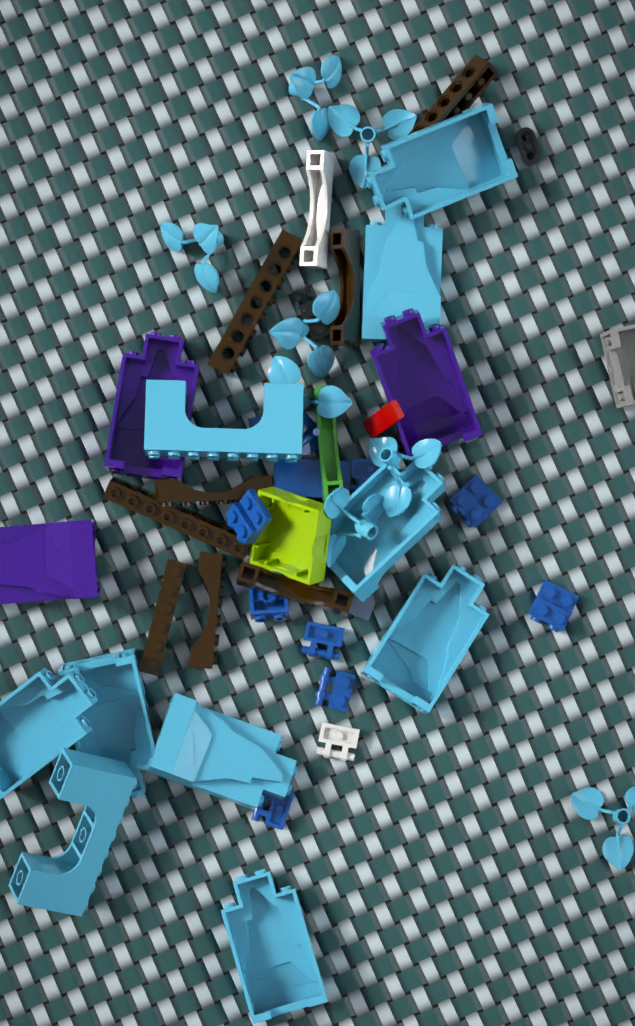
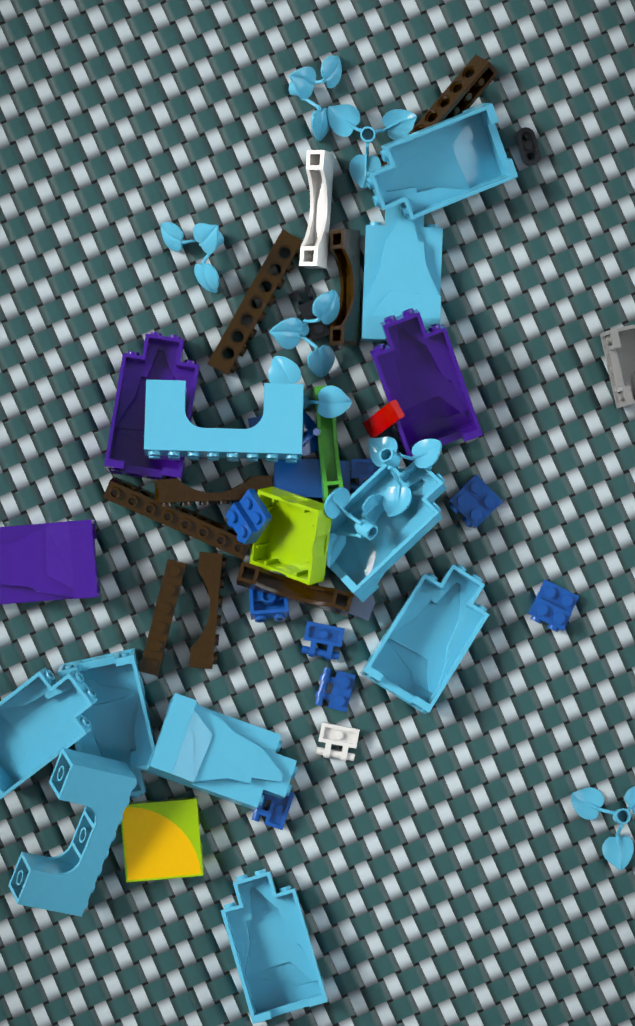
(162, 839): none -> yellow tile

